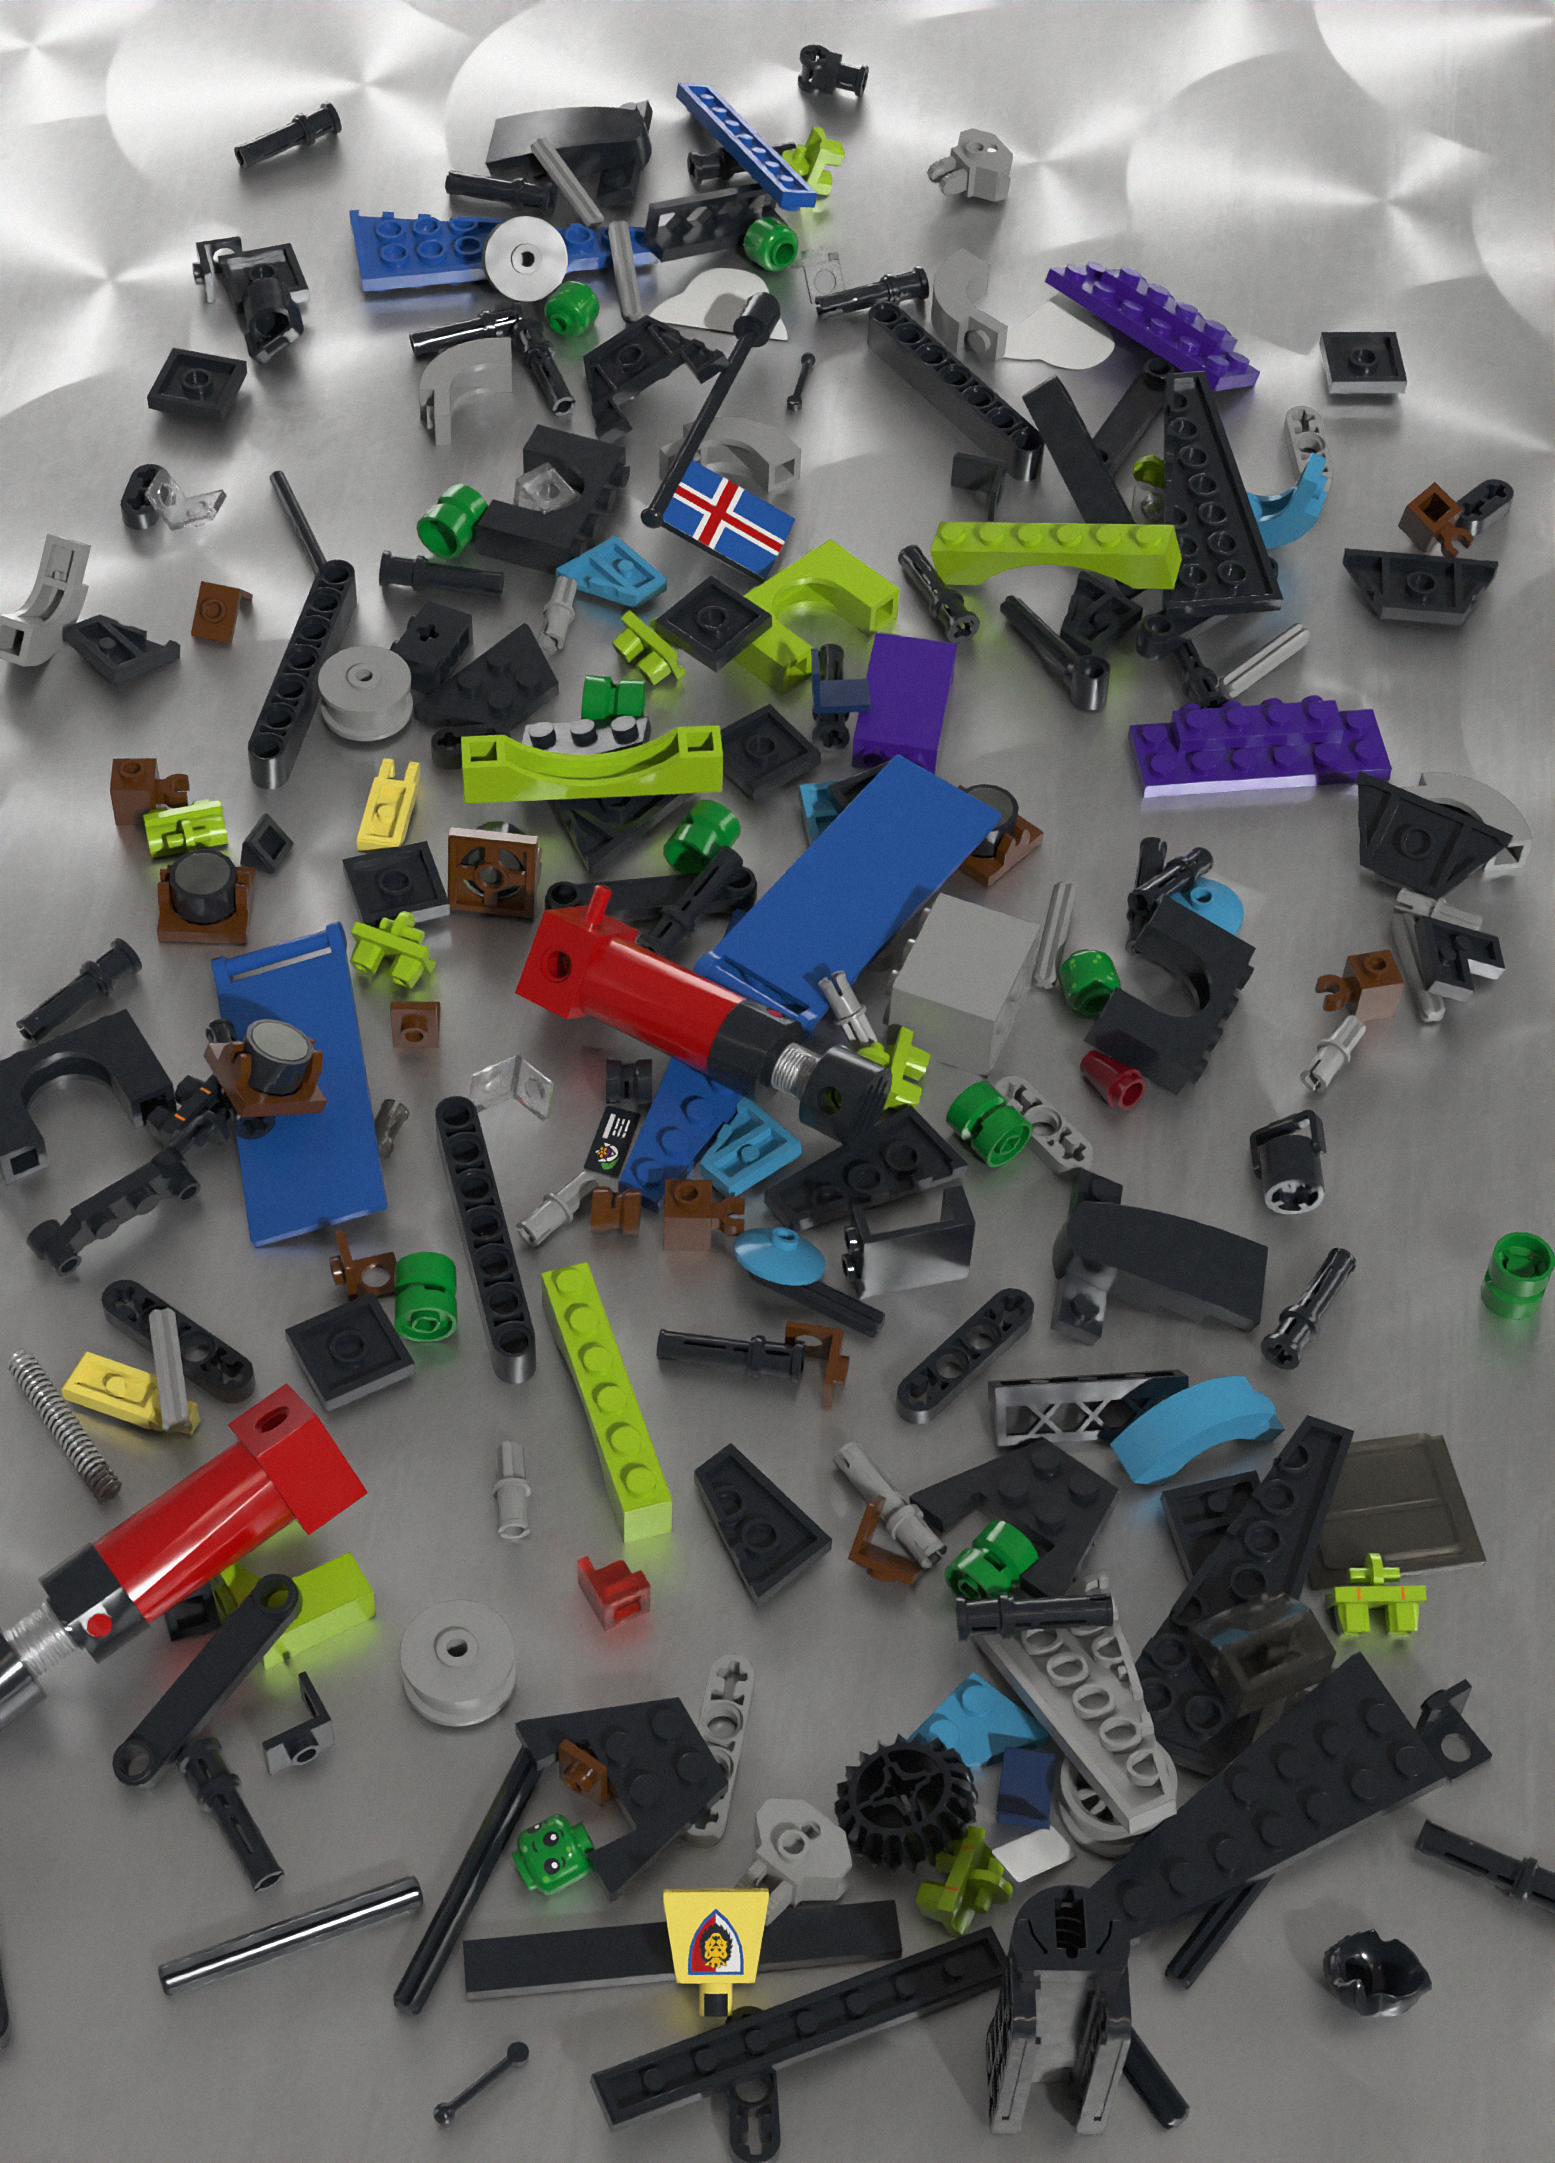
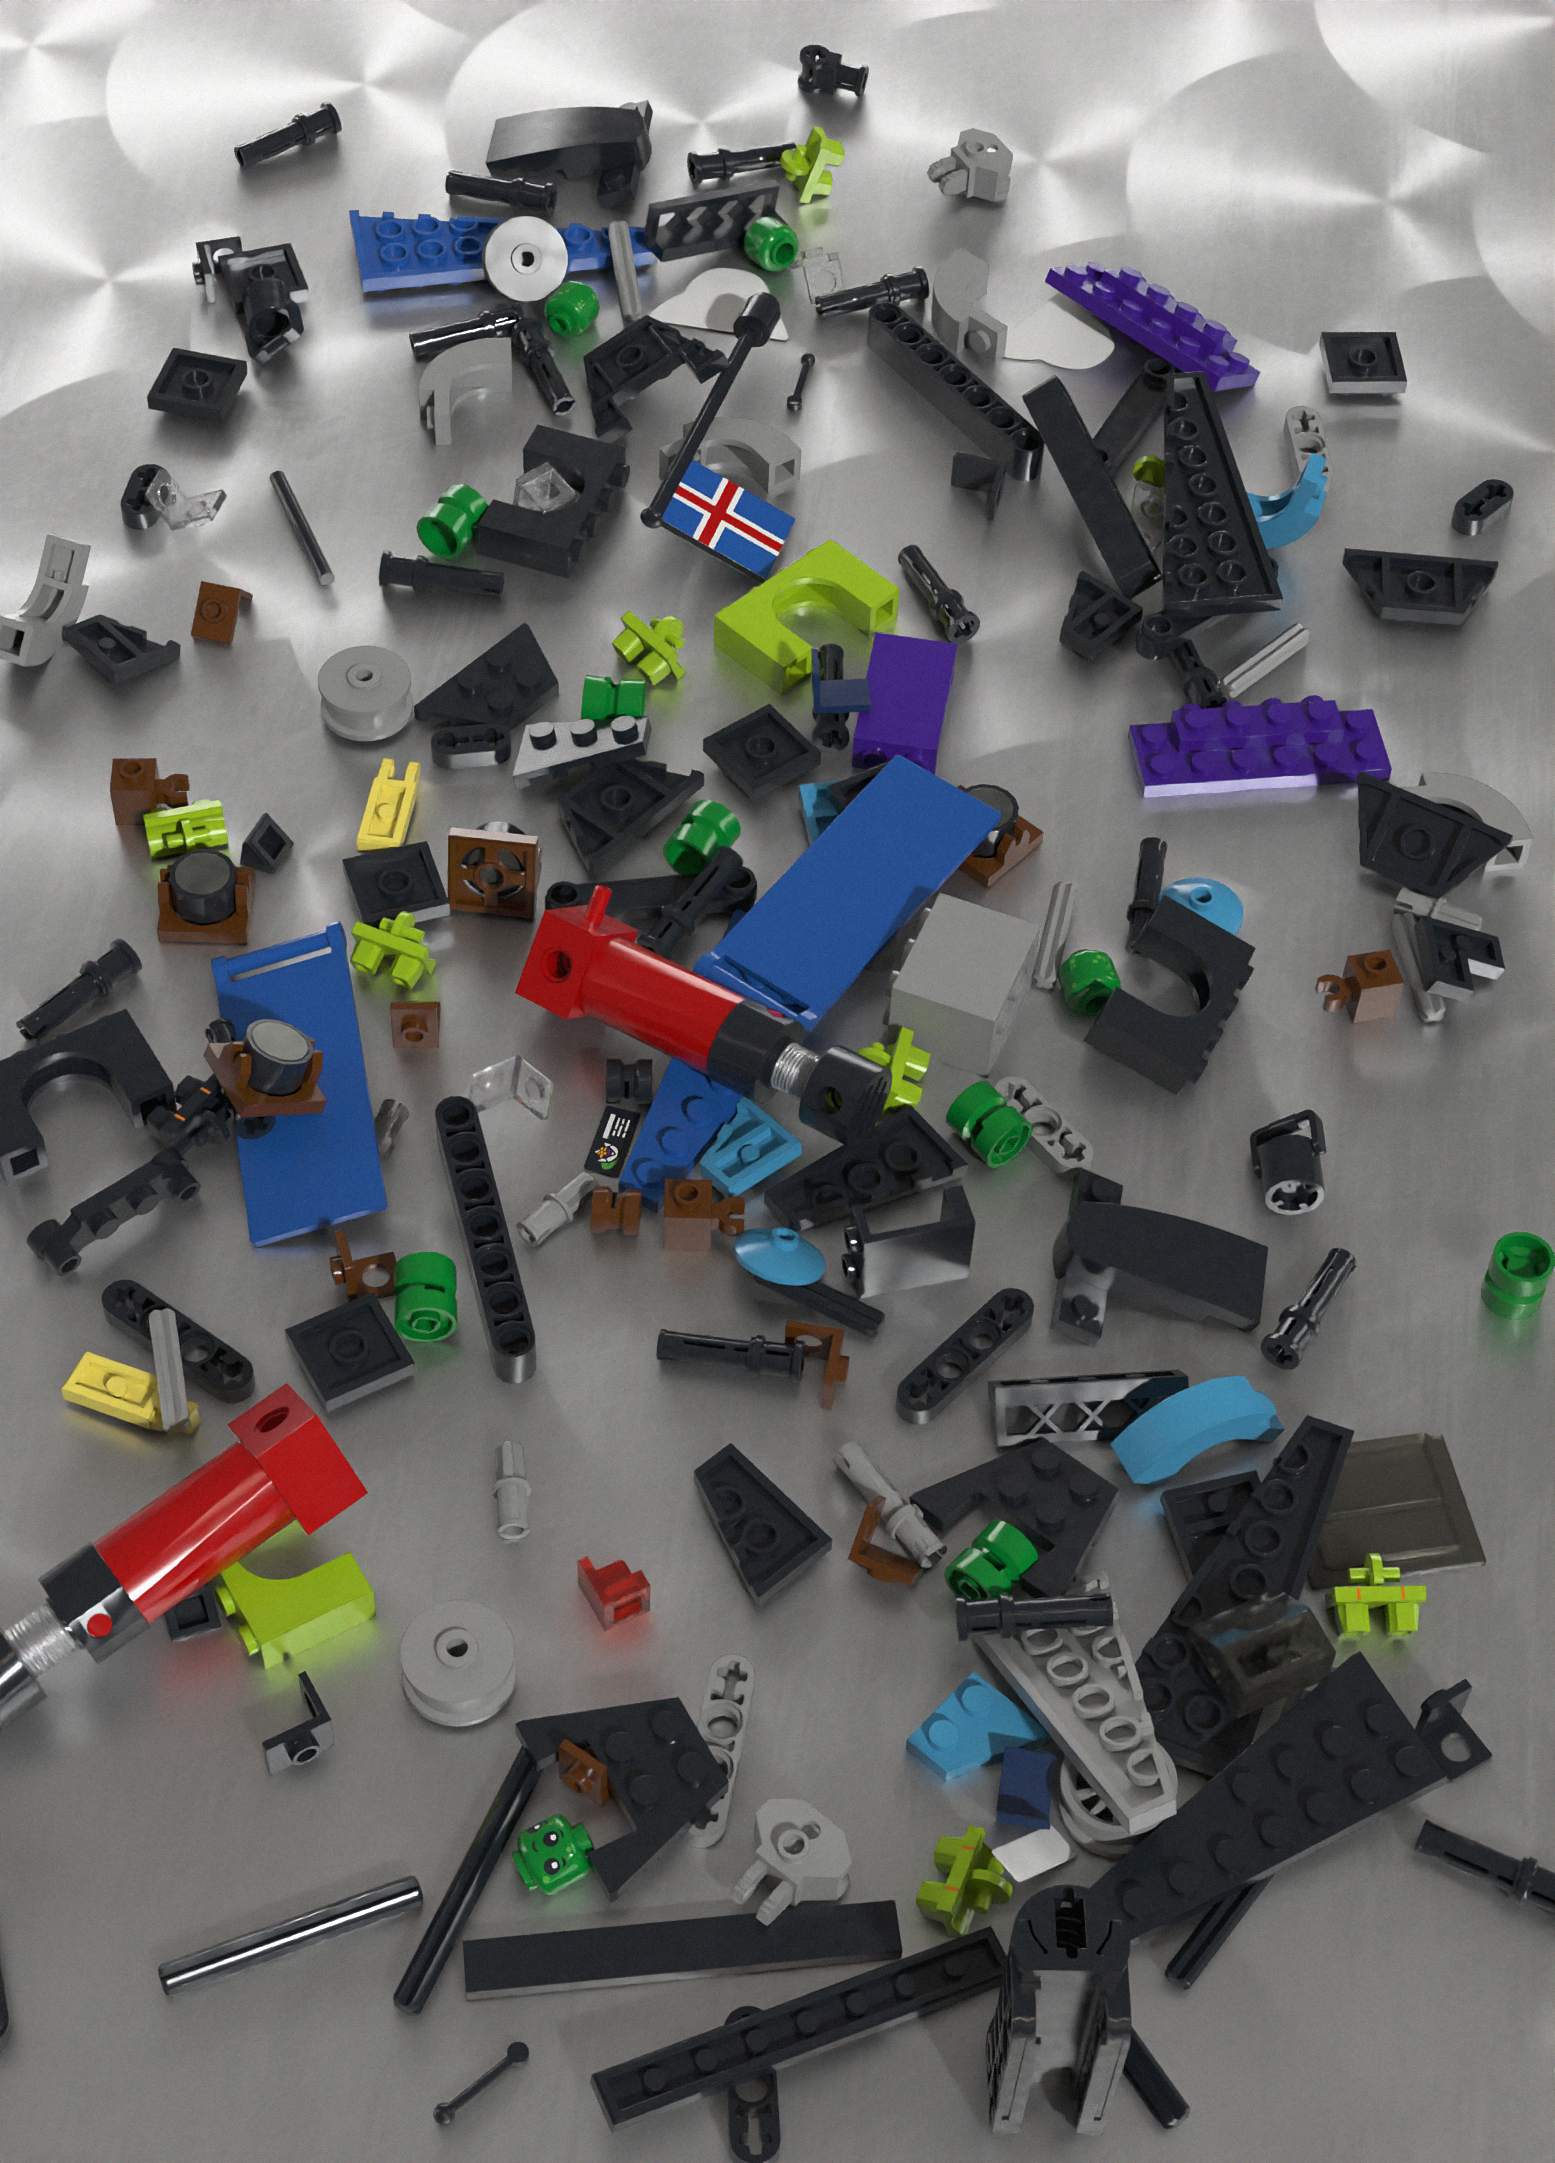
(61, 1419): light grey piece -> none
(207, 1682): black piece -> none
(222, 1791): black pin -> none
(295, 686): black beam -> none
(434, 645): black brick -> none
(510, 771): lime arch -> none
(558, 614): light grey axle -> none
(567, 182): light grey axle -> none
(615, 573): dark azure wing -> none
(616, 1422): lime arch -> none
(713, 623): black plate -> none
(715, 1940): light yellow torso -> none
(747, 146): blue plate -> none
(848, 1011): light grey axle -> none
(936, 1788): black gear -> none
(1084, 675): black axle -> none
(1115, 1081): dark red cone -> none
(1129, 553): lime arch -> none
(1180, 875): black pin -> none
(1333, 1054): light grey axle -> none
(1375, 1975): black hair -> none
(1433, 520): reddish brown brick -> none

